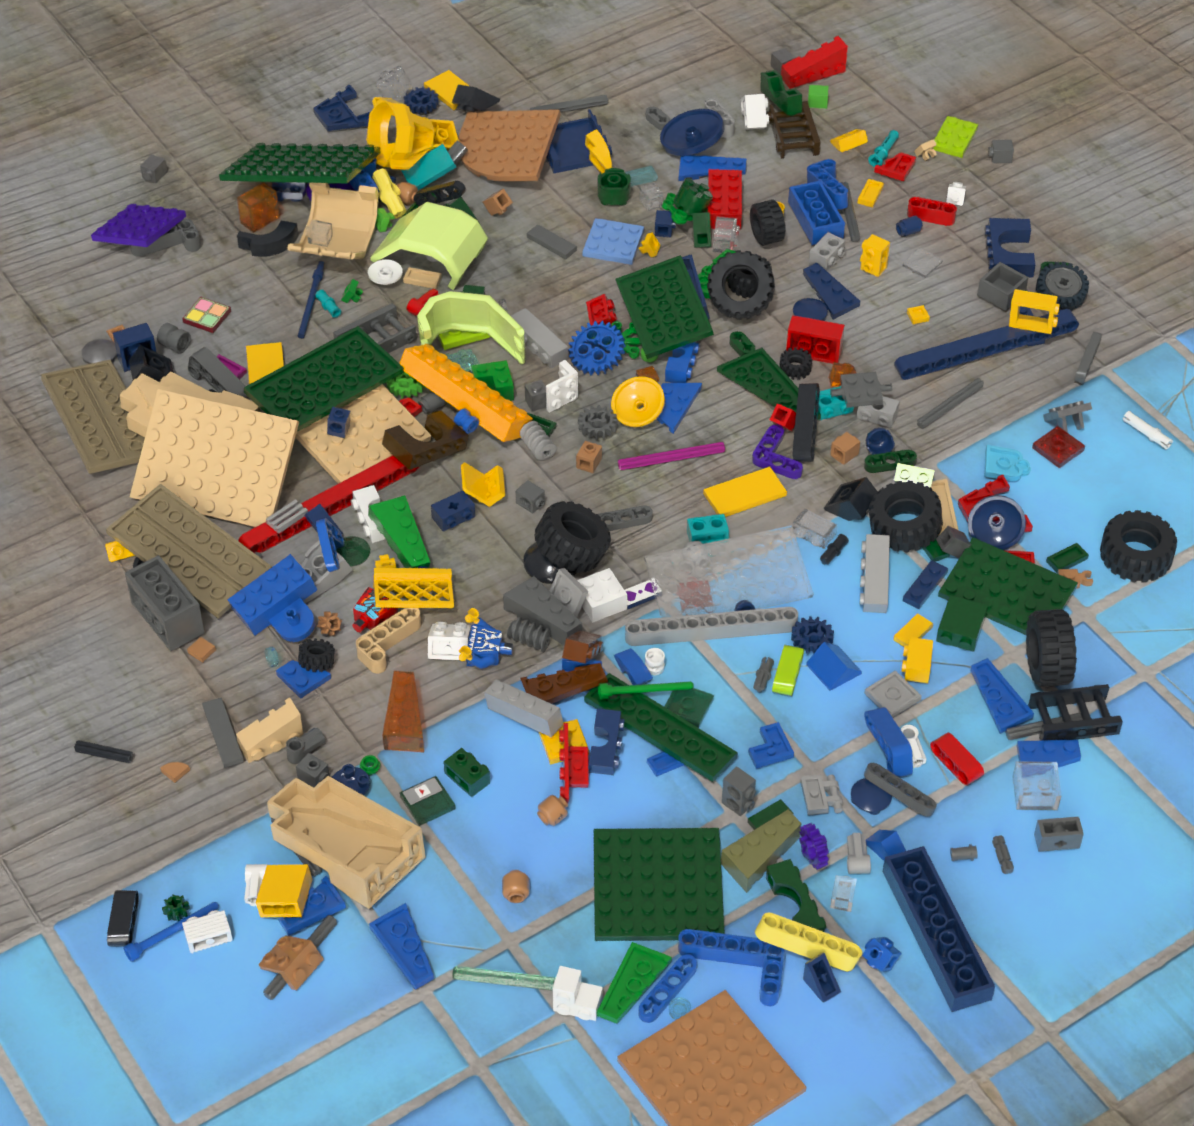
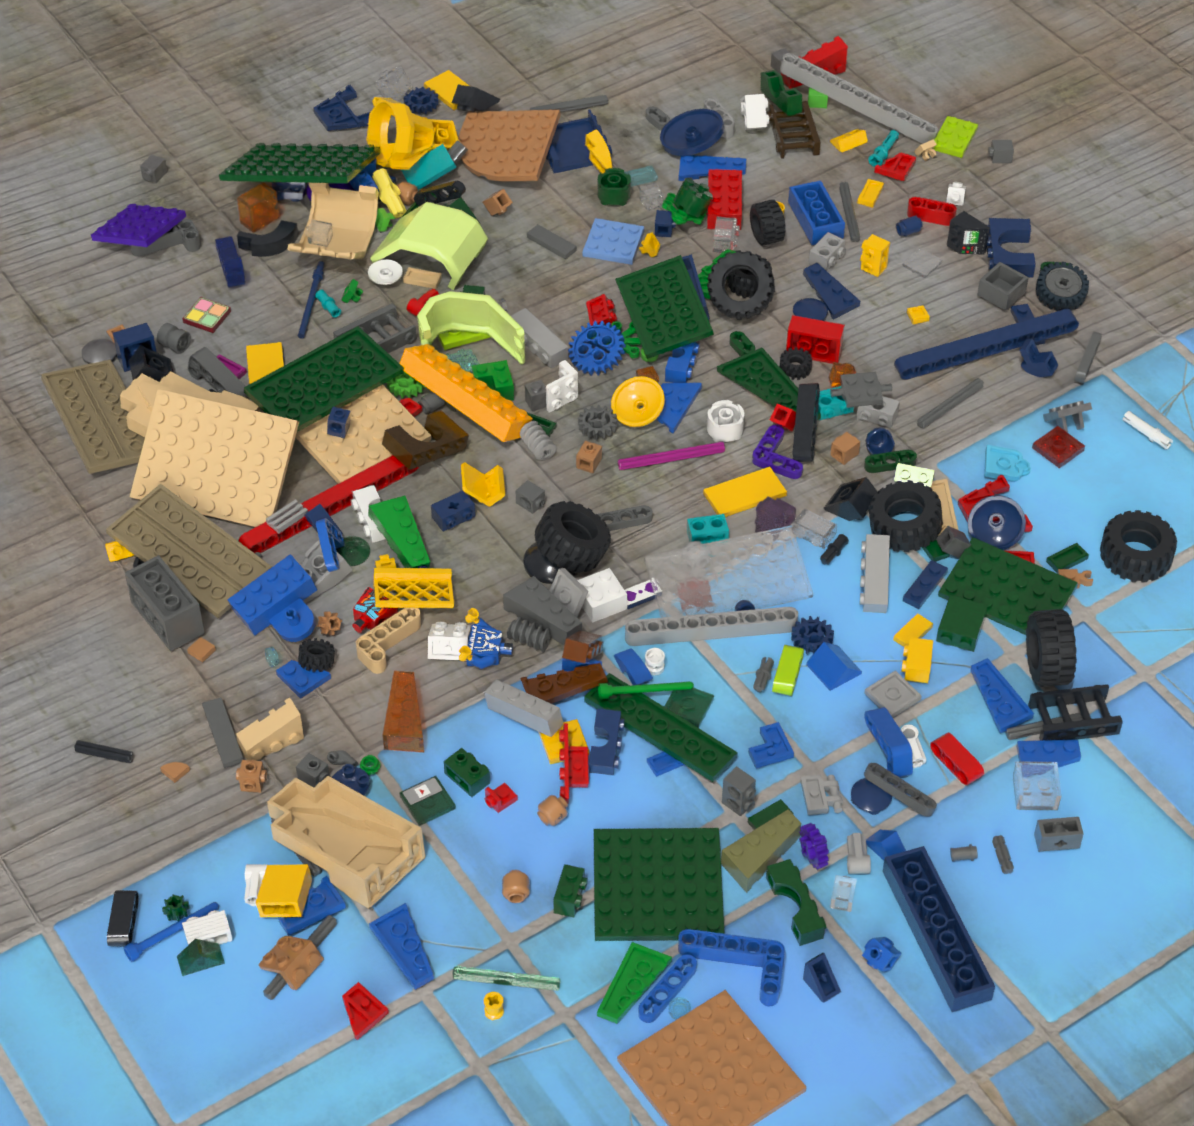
(199, 956): none -> clear green slope
(230, 262): none -> clear blue beam
(251, 775): none -> medium nougat brick
(300, 746): dark grey piece -> none
(341, 757): none -> dark grey arm
(362, 1009): none -> red wing
(468, 422): blue wheel -> none
(493, 1005): none -> yellow bush
(500, 797): none -> red bracket
(569, 891): none -> dark green brick
(574, 996): white brick -> none
(701, 230): dark green slope -> none
(725, 421): none -> white brick
(773, 514): none -> clear purple brick
(807, 941): light yellow beam -> none
(826, 172): blue beam -> none
(857, 98): none -> light grey beam
(967, 234): none -> black slope
(1035, 301): yellow window -> none
(1036, 363): none -> dark blue brick

